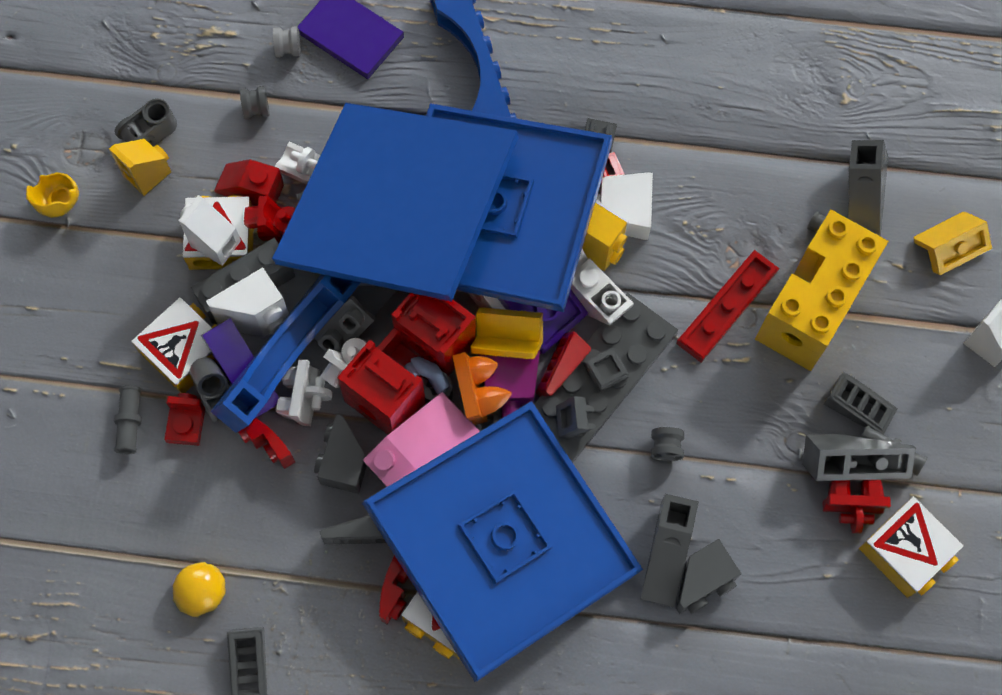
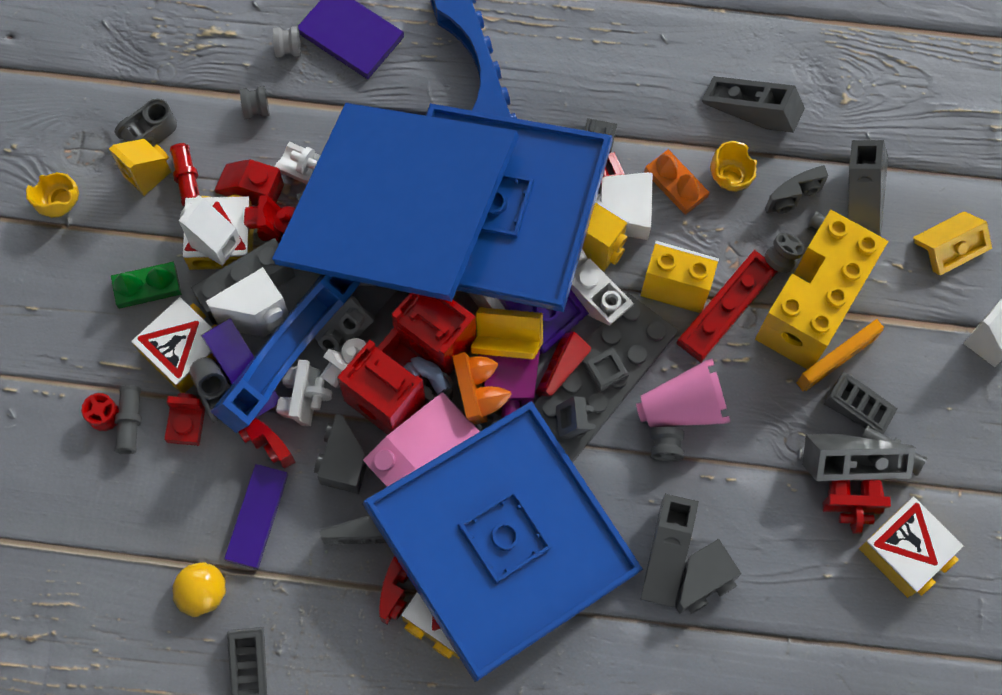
(95, 406): none -> red wheel
(146, 285): none -> green tile
(184, 171): none -> red pin
(256, 516): none -> dark purple tile
(677, 182): none -> orange tile
(679, 277): none -> yellow piece
(685, 400): none -> bright pink cone
(733, 166): none -> yellow hair
(757, 102): none -> dark grey slope
(784, 252): none -> dark grey wheel
(789, 193): none -> dark grey slope
(840, 355): none -> light orange tile

